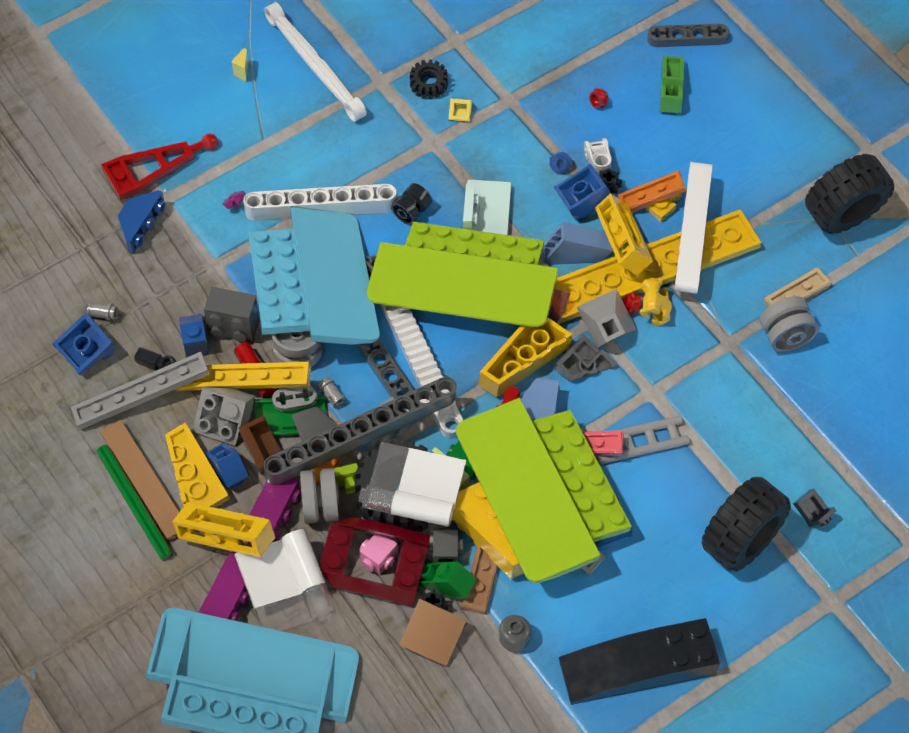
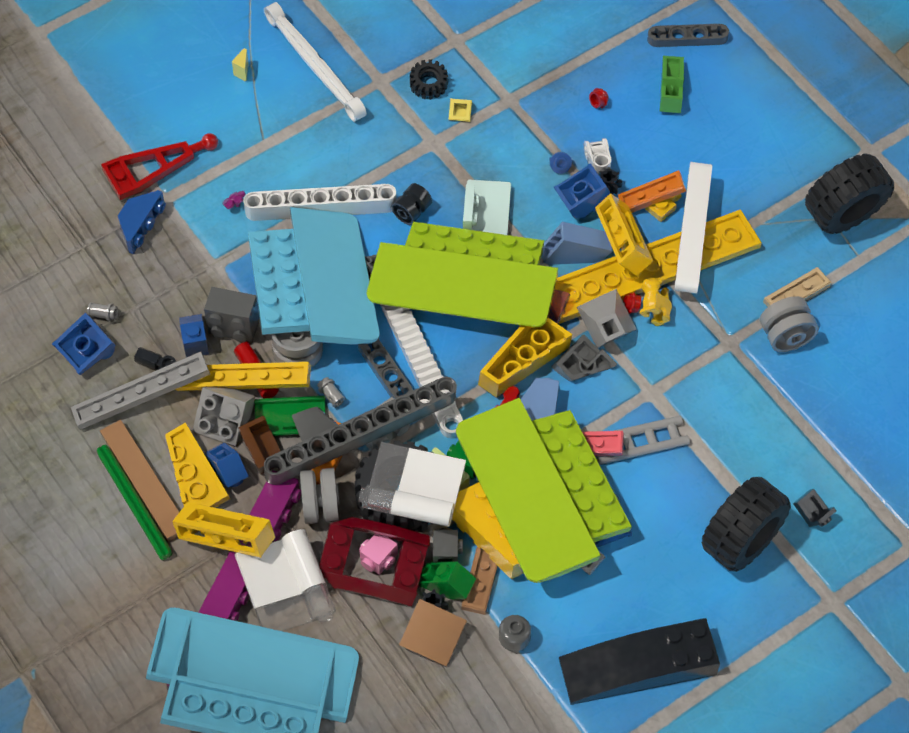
(295, 403): light grey beam -> none
(346, 476): lime tile -> none

